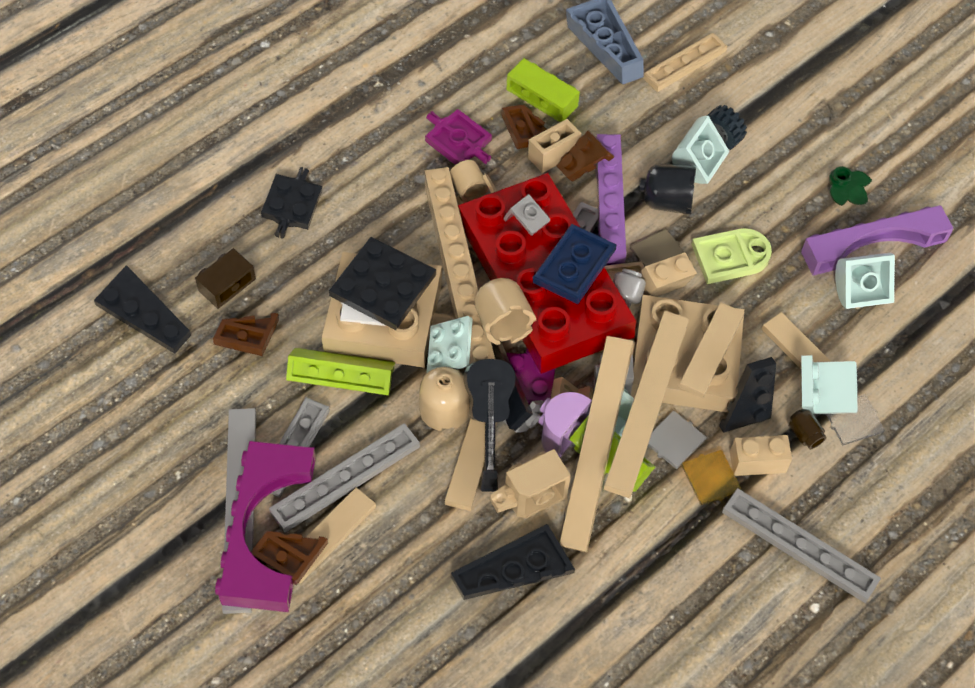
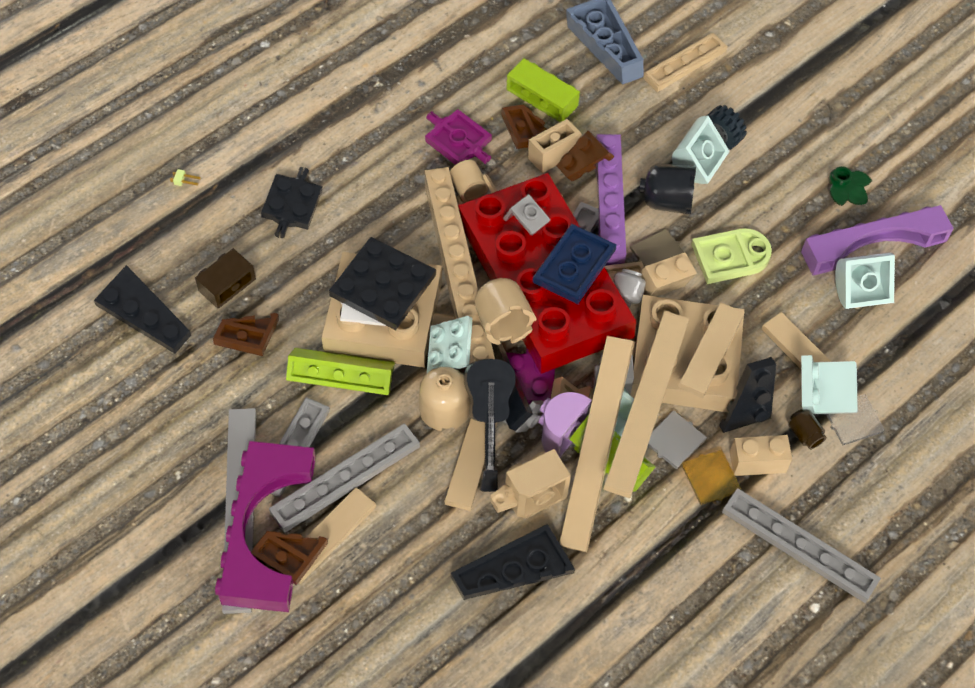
(180, 176): none -> piece

